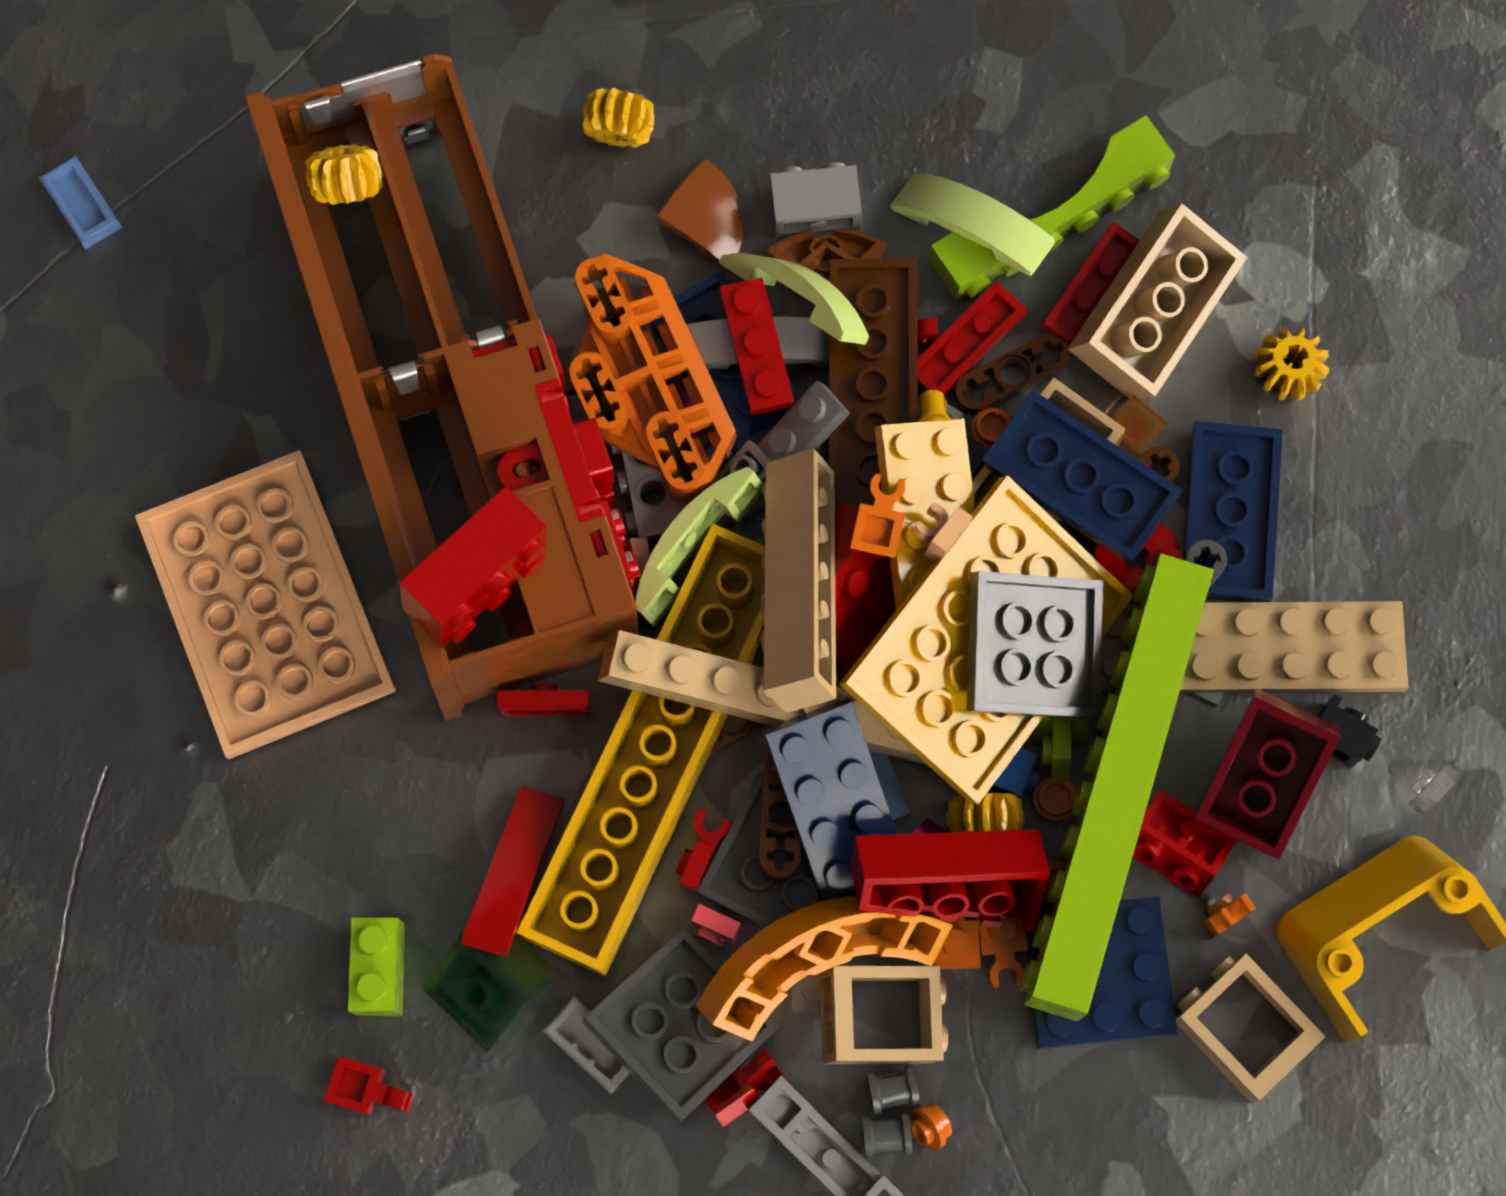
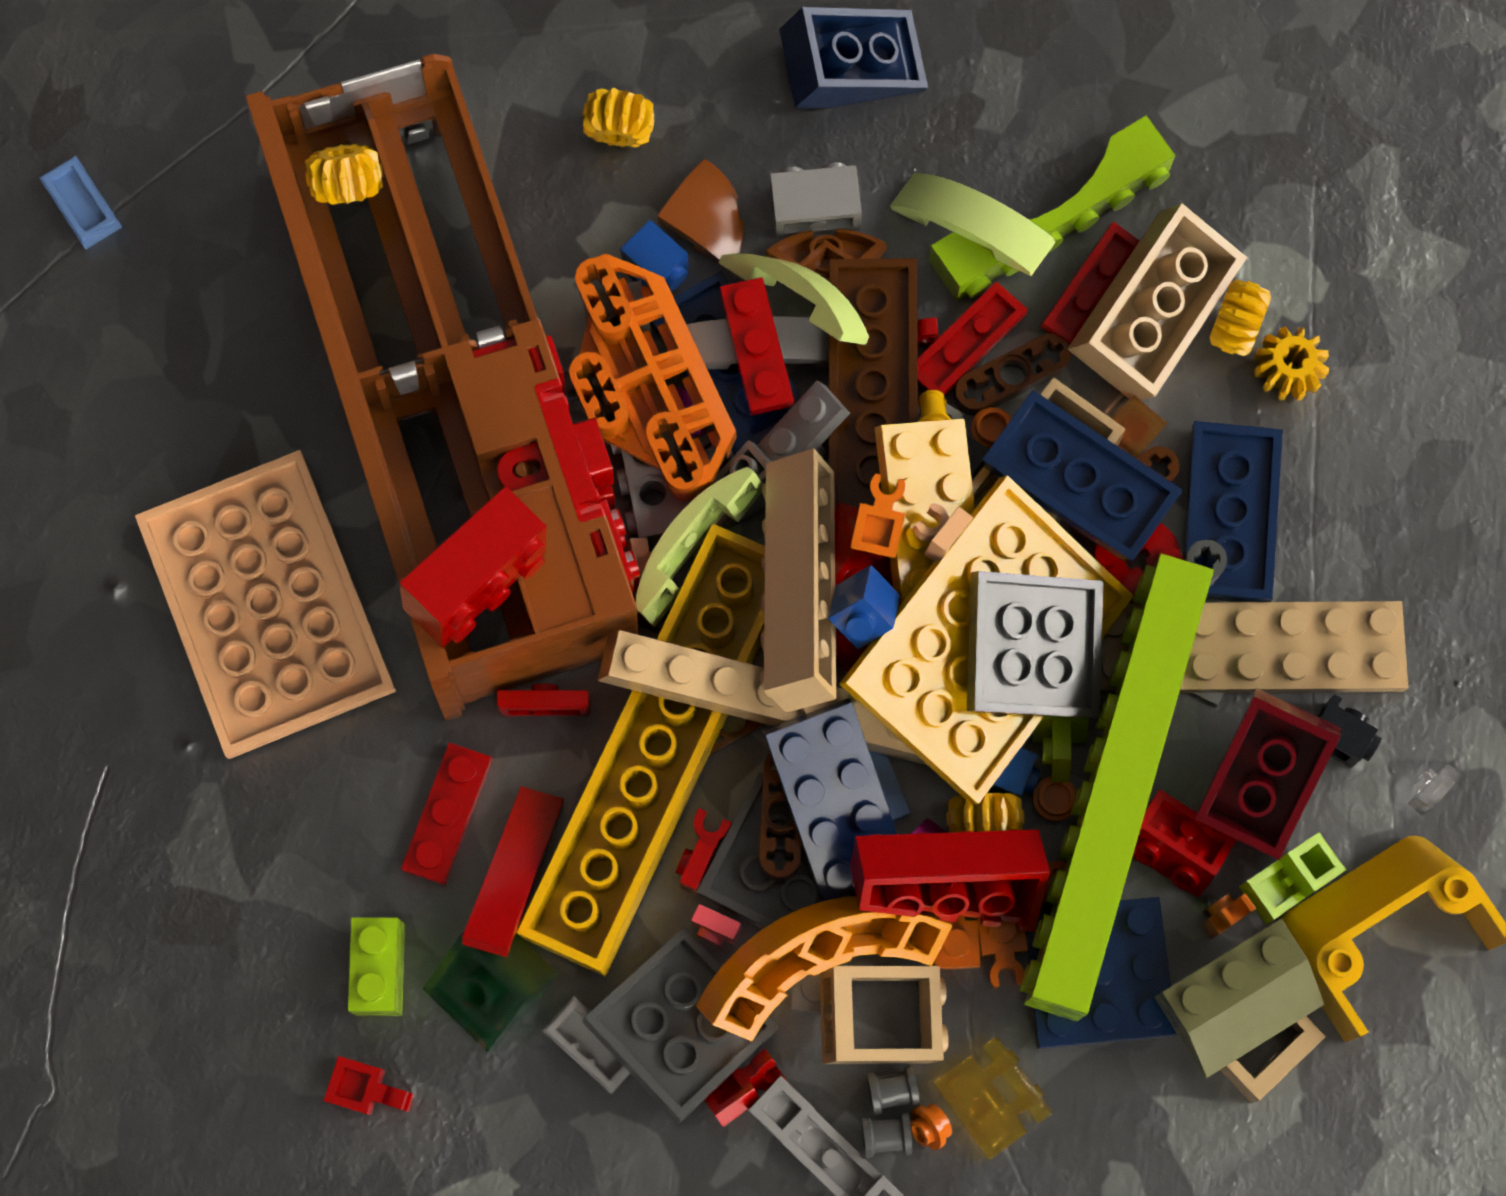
(447, 814): none -> red plate
(656, 253): none -> blue brick
(851, 56): none -> dark blue slope
(864, 607): none -> blue brick
(981, 1106): none -> clear yellow plate
(1240, 317): none -> yellow gear
(1242, 998): none -> olive slope
(1292, 878): none -> lime brick

